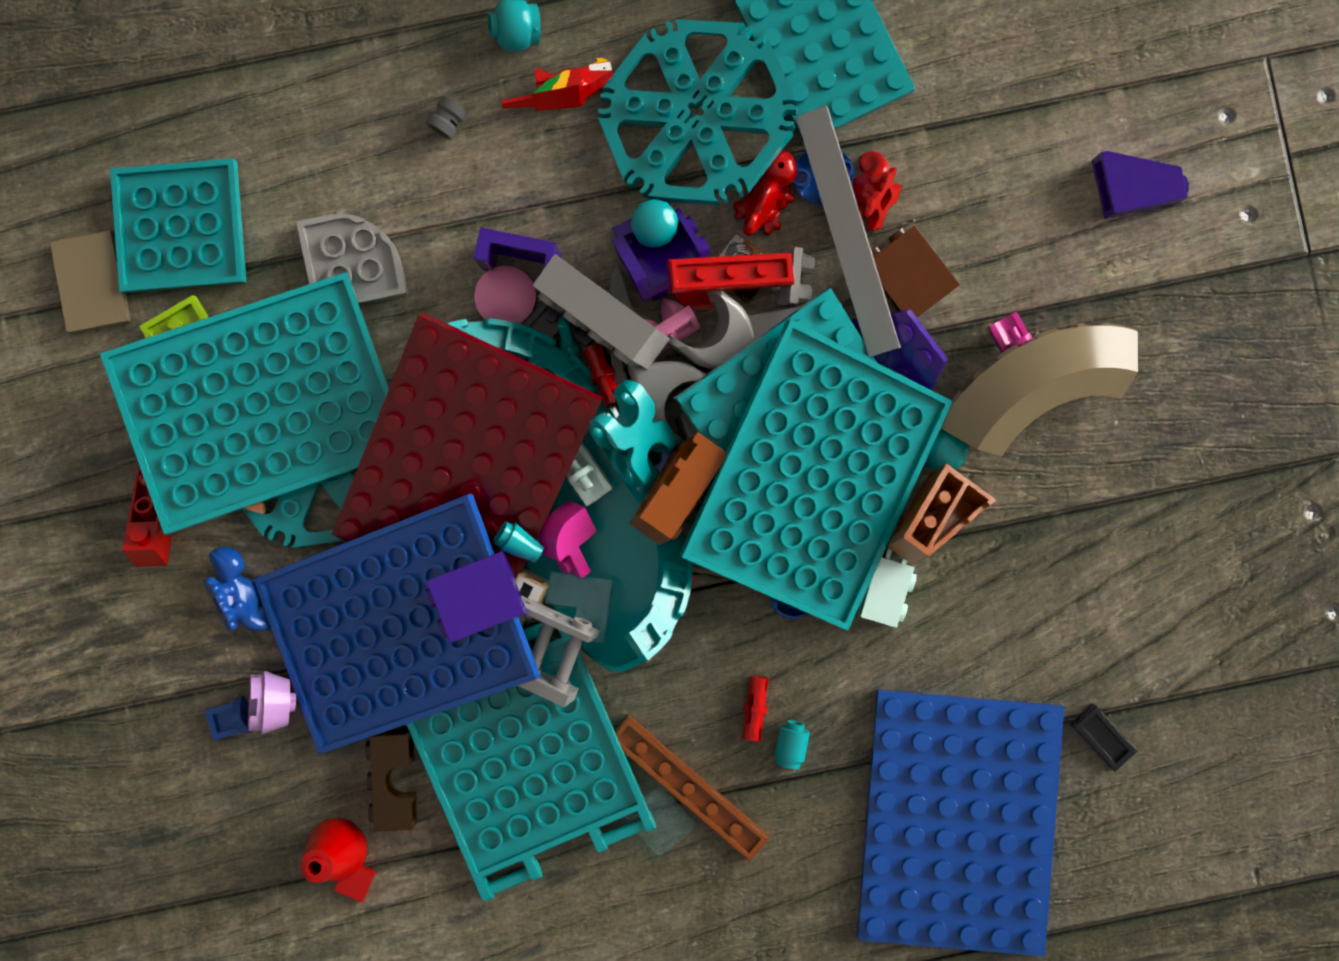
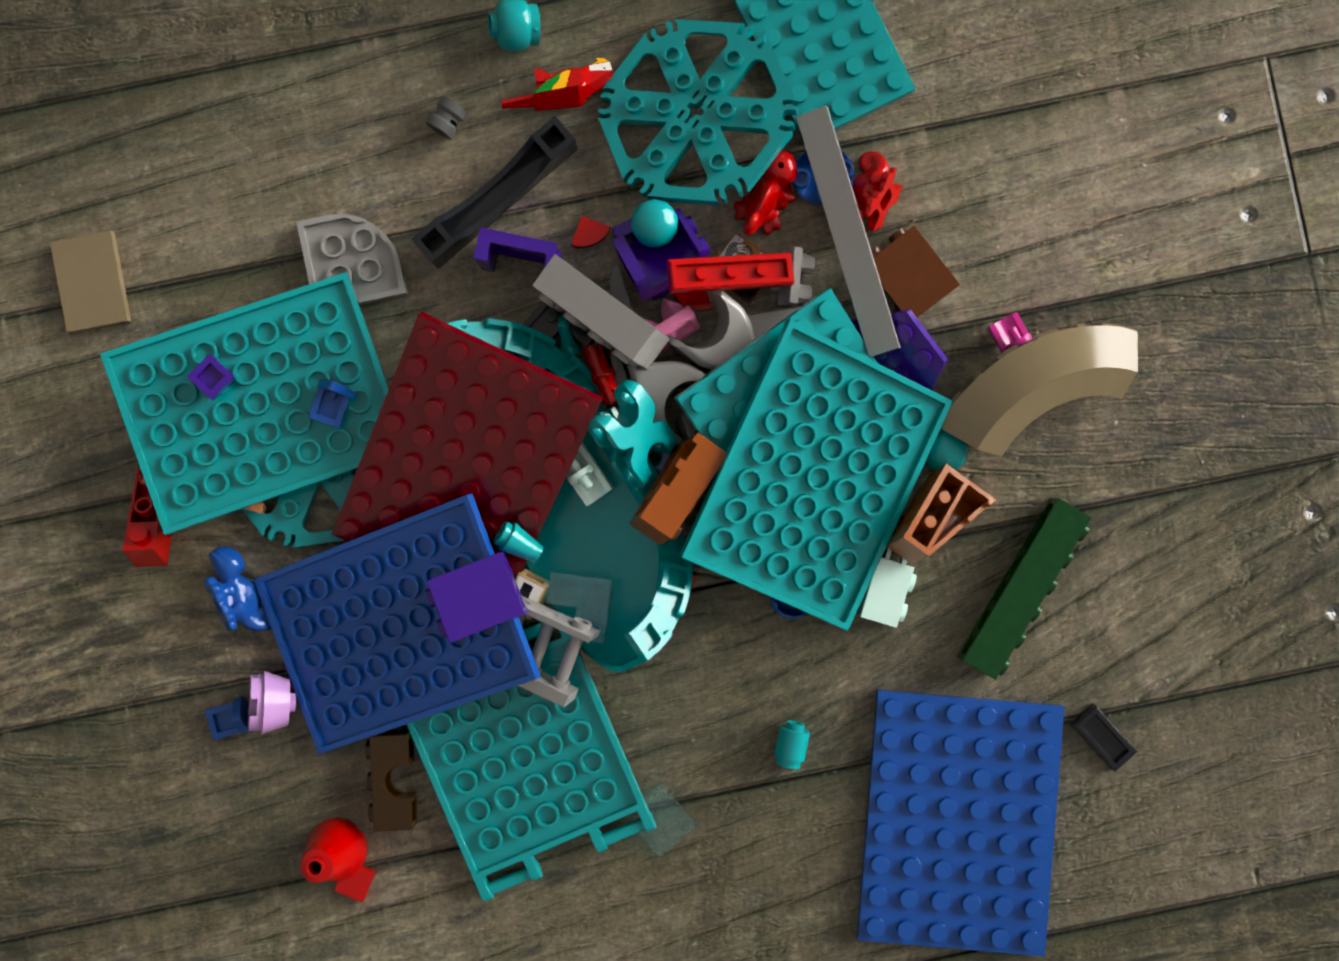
(178, 226): teal plate -> none
(181, 314): lime plate -> none
(211, 377): none -> dark purple plate
(331, 403): none -> blue tile
(505, 294): bright pink dish -> none
(532, 163): none -> black arch
(563, 534): dark pink brick -> none
(589, 233): none -> red tile
(690, 789): dark orange tile -> none
(755, 708): red pin -> none
(1024, 588): none -> dark green brick
(1136, 184): dark purple slope -> none

